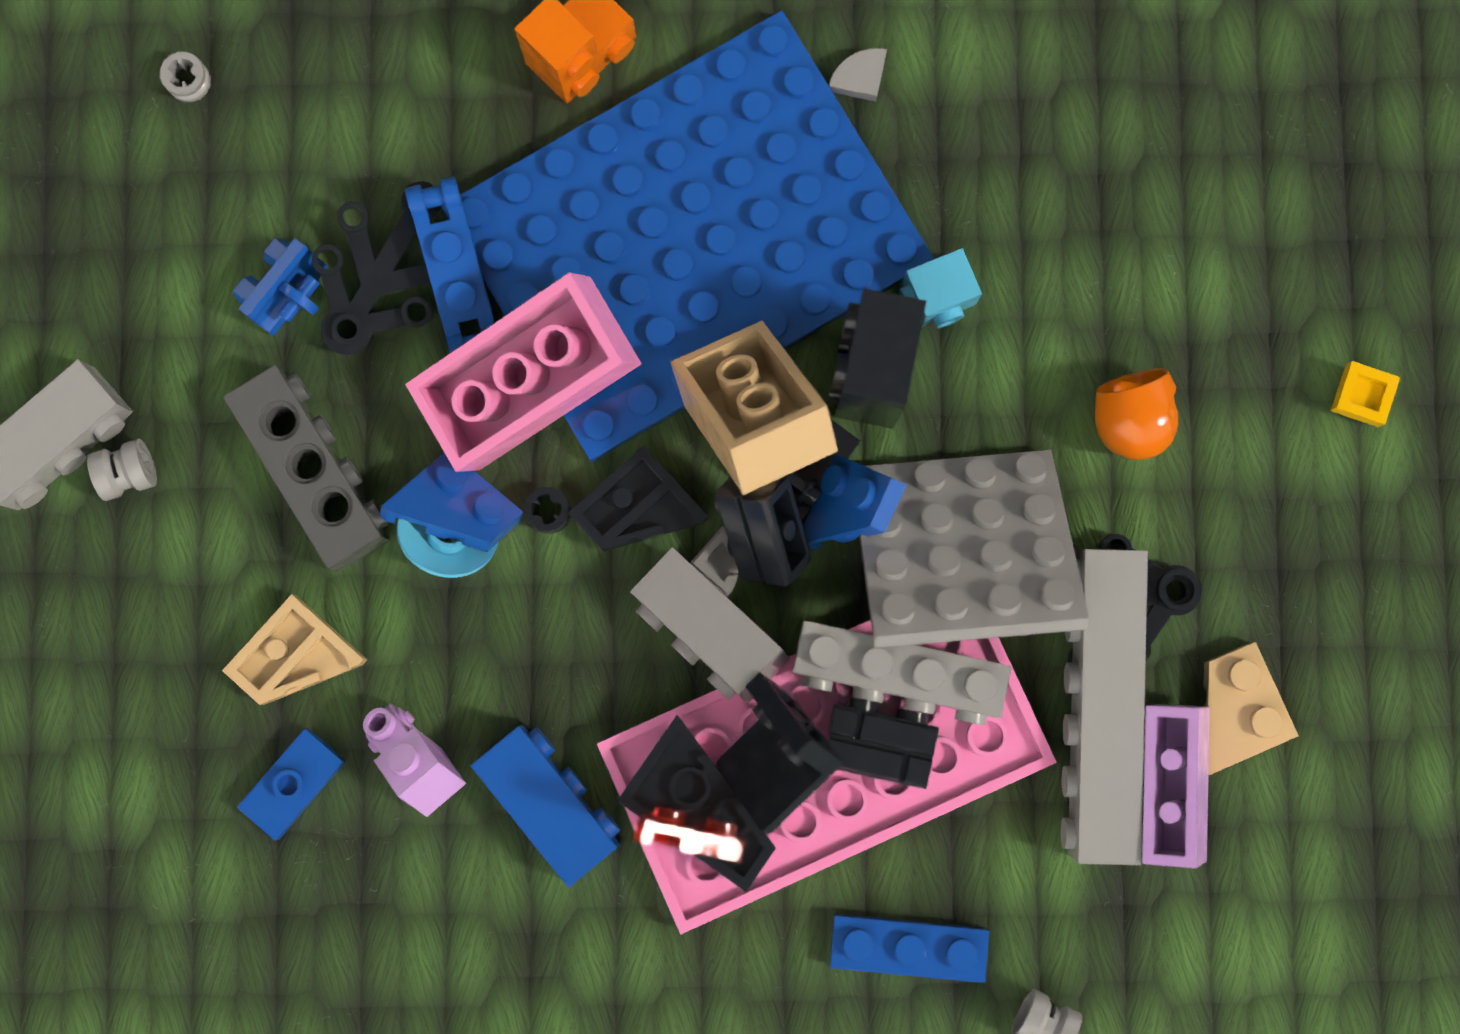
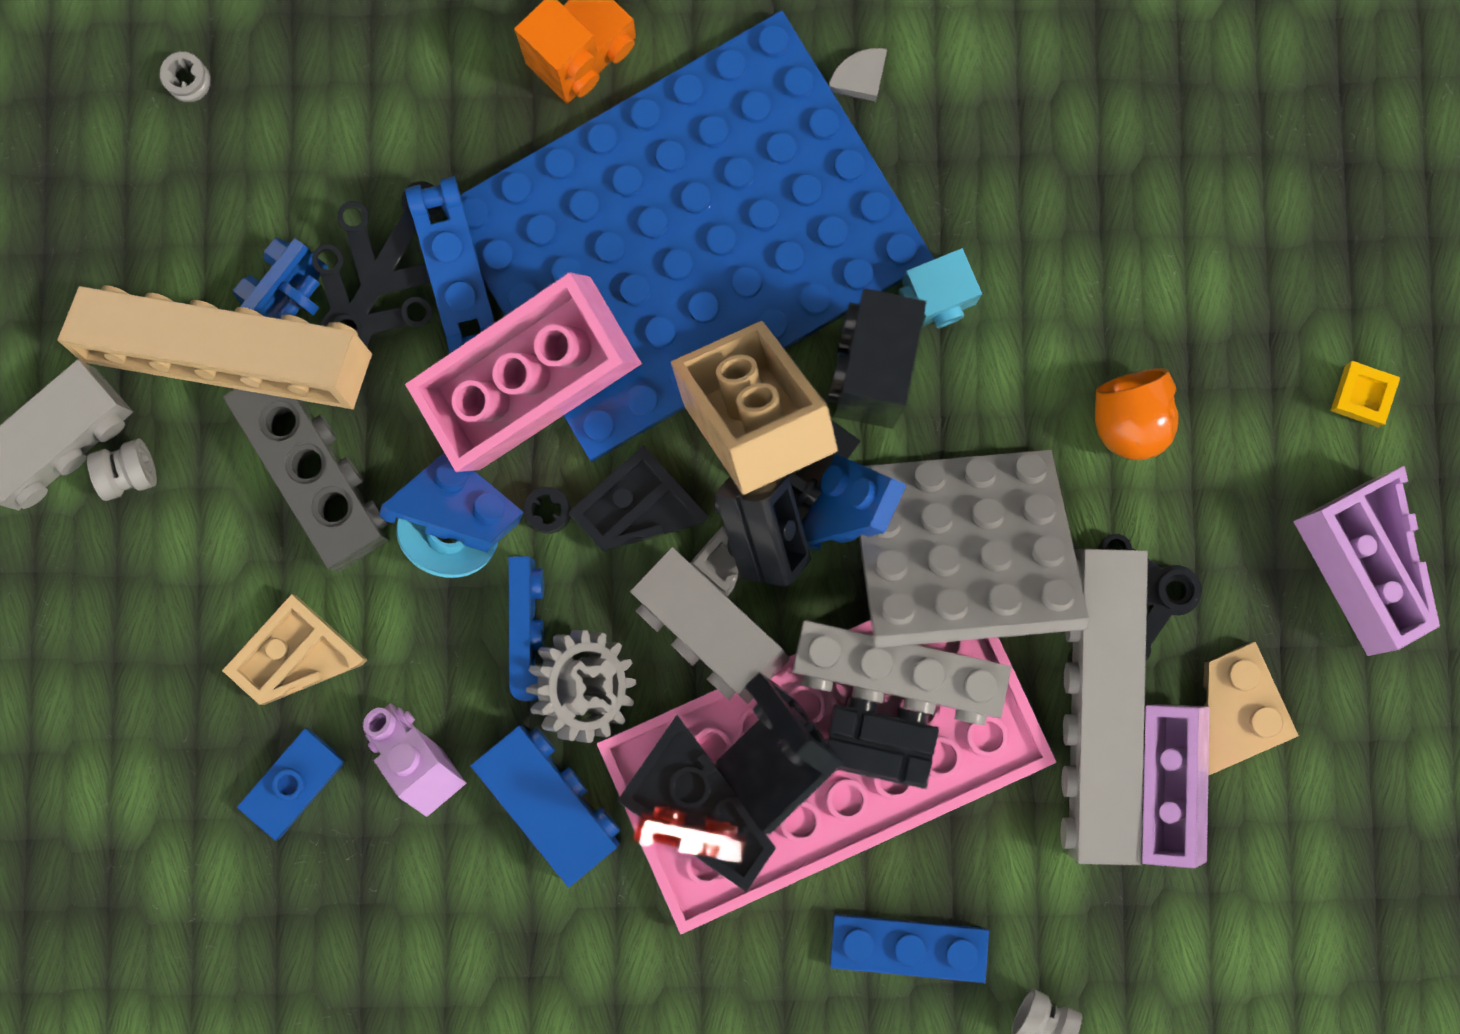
(217, 345): none -> tan brick
(525, 631): none -> blue plate
(580, 686): none -> light grey gear
(1373, 562): none -> lavender wedge

